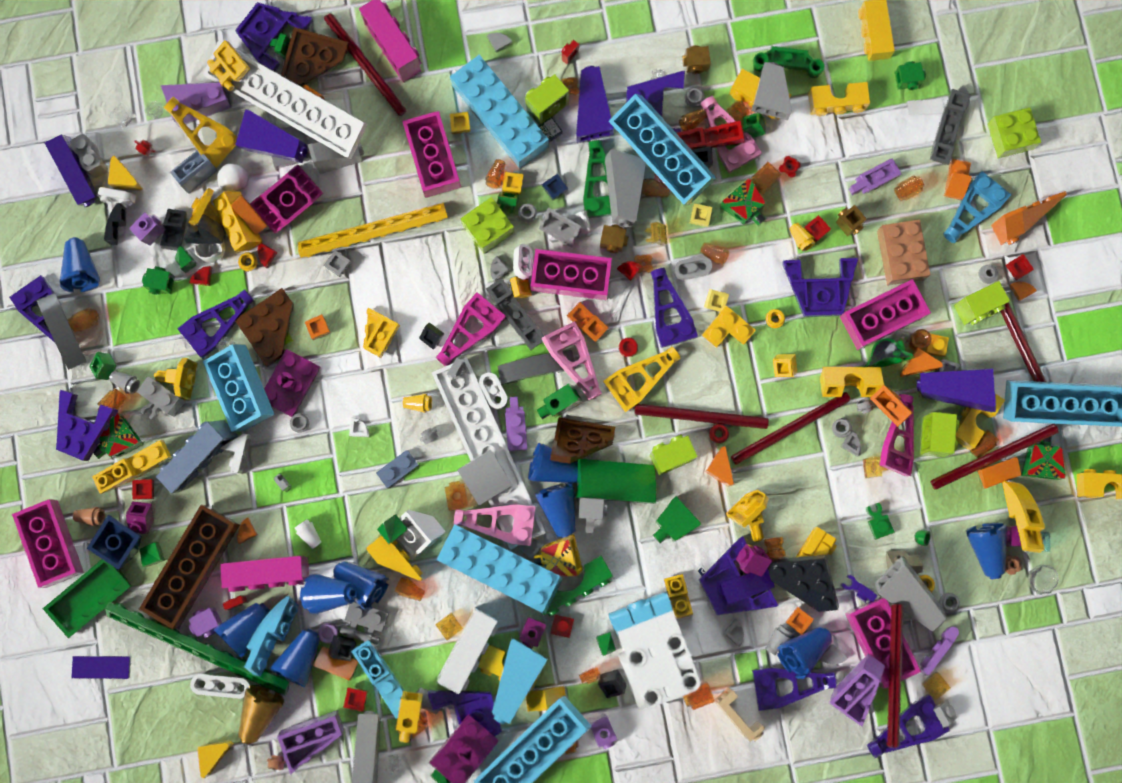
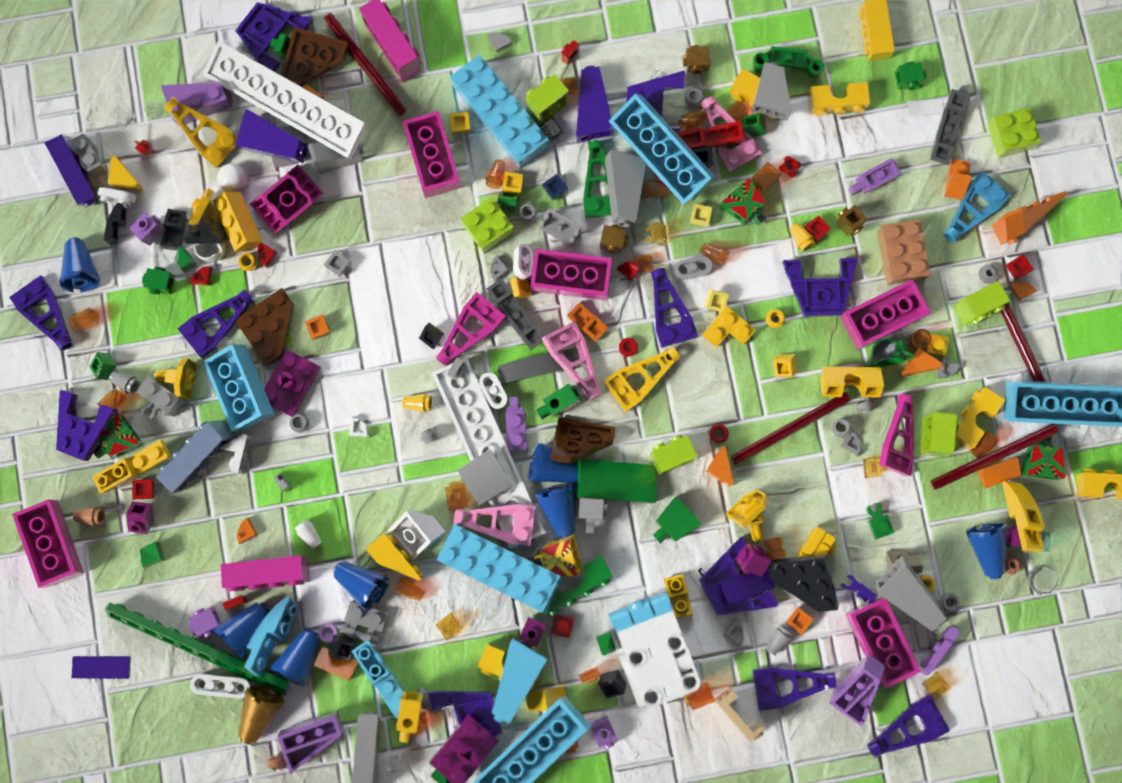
(61, 331): dark grey slope -> none
(86, 597): green slope -> none
(115, 543): dark blue slope -> none
(189, 567): reddish brown brick -> none
(193, 171): sand blue slope -> none
(211, 755): yellow slope -> none
(232, 63): yellow plate -> none
(248, 214): orange slope -> none
(326, 593): blue cone -> none
(355, 699): red plate -> none
(371, 230): yellow plate -> none
(378, 333): yellow wing -> none
(392, 529): green slope -> none
(397, 469): sand blue plate -> none
(467, 650): white slope -> none
(582, 219): white tile -> none
(702, 416): dark red axle -> none
(804, 651): blue cone -> none
(833, 655): light grey tile -> none
(891, 405): orange slope -> none
(895, 670): dark red axle -> none
(909, 188): clear orange brick -> none
(922, 537): green hinge -> none
(945, 713): light grey plate -> none
(962, 388): dark purple slope -> none

